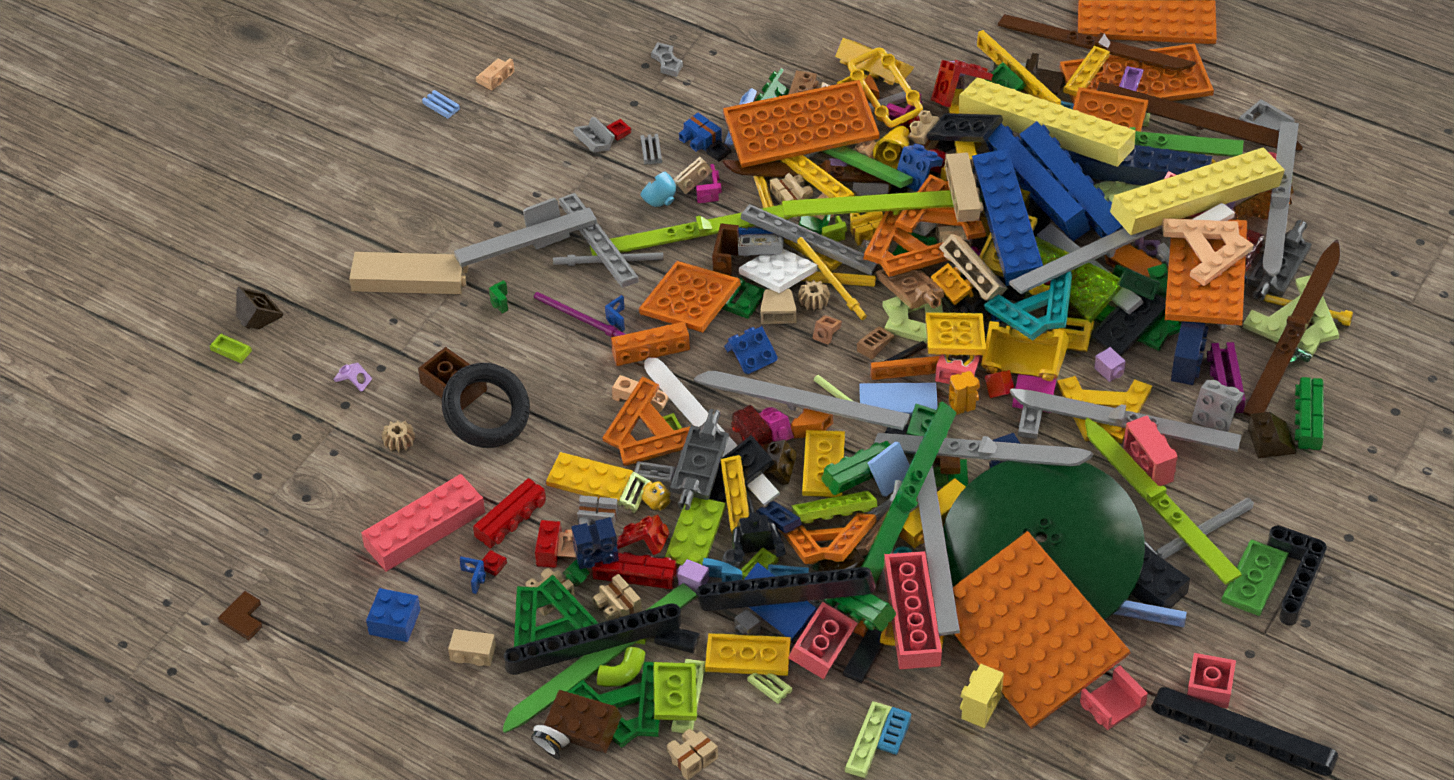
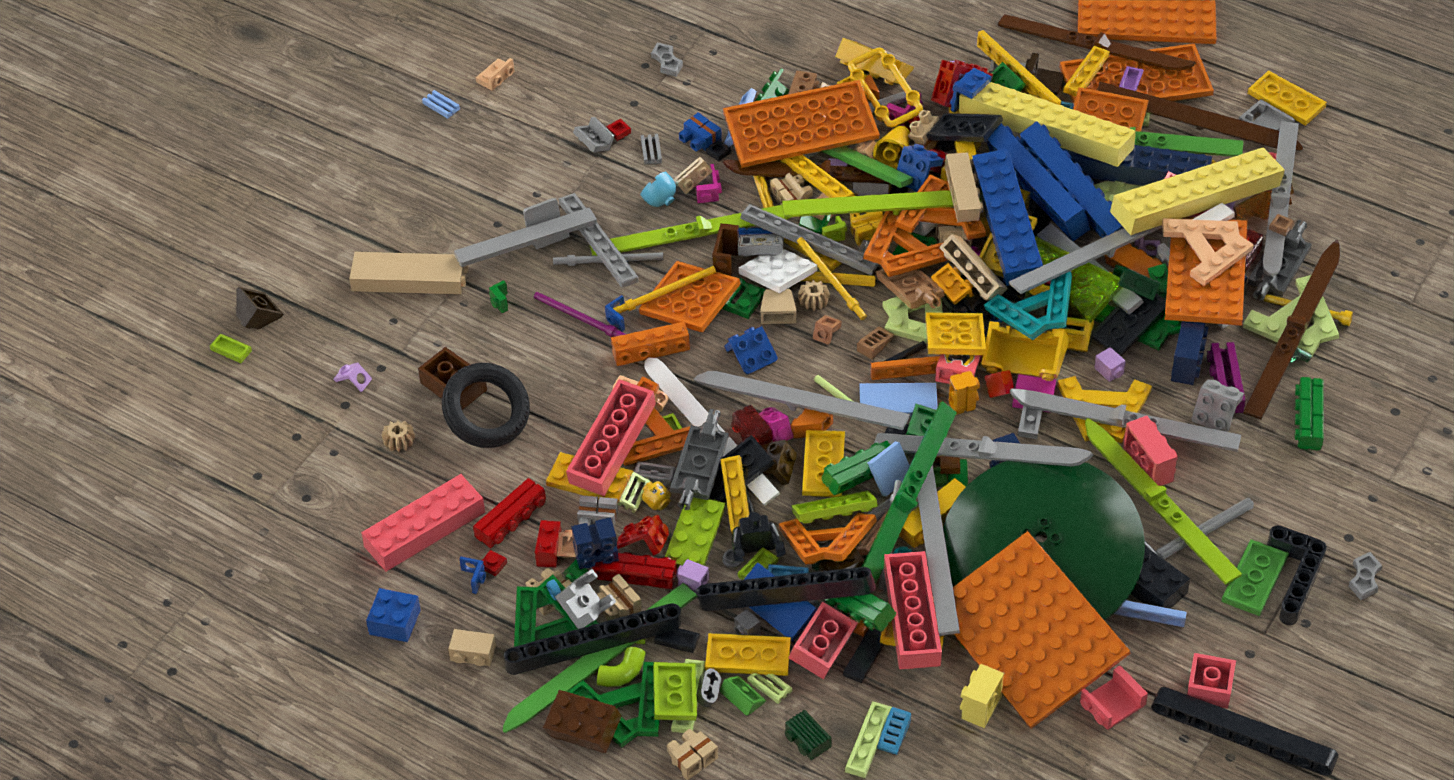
(238, 616): reddish brown tile -> none
(549, 740): piece -> none
(553, 588): none -> dark azure tile
(582, 602): none -> light grey panel
(611, 437): none -> coral brick
(631, 304): none -> yellow bar
(705, 686): none -> beam
(722, 570): dark azure slope -> none
(741, 694): none -> bright green slope
(783, 518): dark blue plate -> none
(807, 735): none -> dark green brick
(969, 86): none -> blue bracket
(1270, 435): dark brown slope -> none
(1281, 225): none -> medium nougat tile
(1287, 97): none -> yellow plate
(1364, 583): none -> light grey tile

